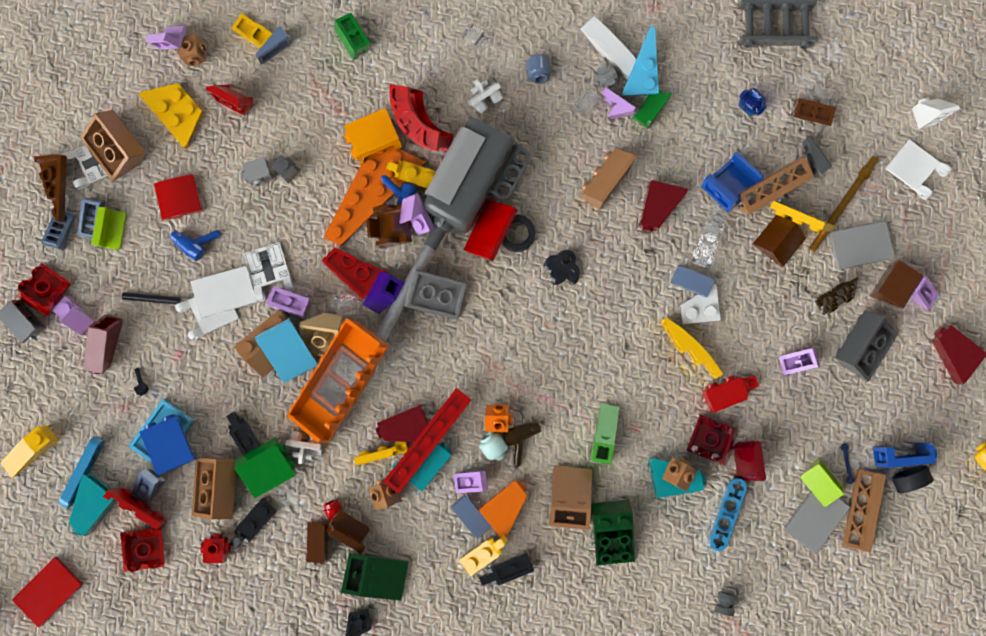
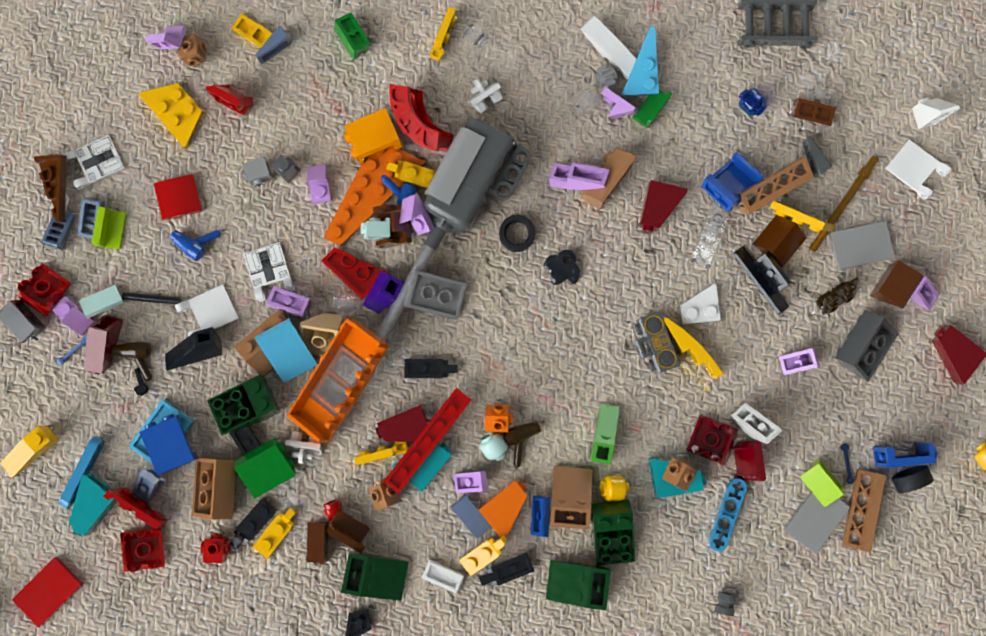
(61, 360): none -> medium blue hinge
(101, 301): none -> light aqua tile
(112, 144): medium nougat slope -> none
(138, 352): none -> dark brown piece
(195, 348): none -> black slope
(223, 292): white tile -> none
(243, 405): none -> dark green slope
(275, 533): none -> yellow hinge
(319, 184): none -> lavender slope
(376, 229): none -> light aqua brick
(428, 368): none -> black hinge
(443, 36): none -> yellow hinge
(443, 576): none -> white tile
(490, 230): red tile -> none
(538, 68): sand blue head -> none
(540, 516): none -> blue tile
(578, 176): none -> lavender slope
(578, 584): none -> dark green slope
(614, 488): none -> yellow head
(661, 350): none -> dark grey piece
(692, 281): sand blue slope -> none
(728, 393): red hinge -> none
(755, 424): none -> white slope
(766, 275): none -> black bracket

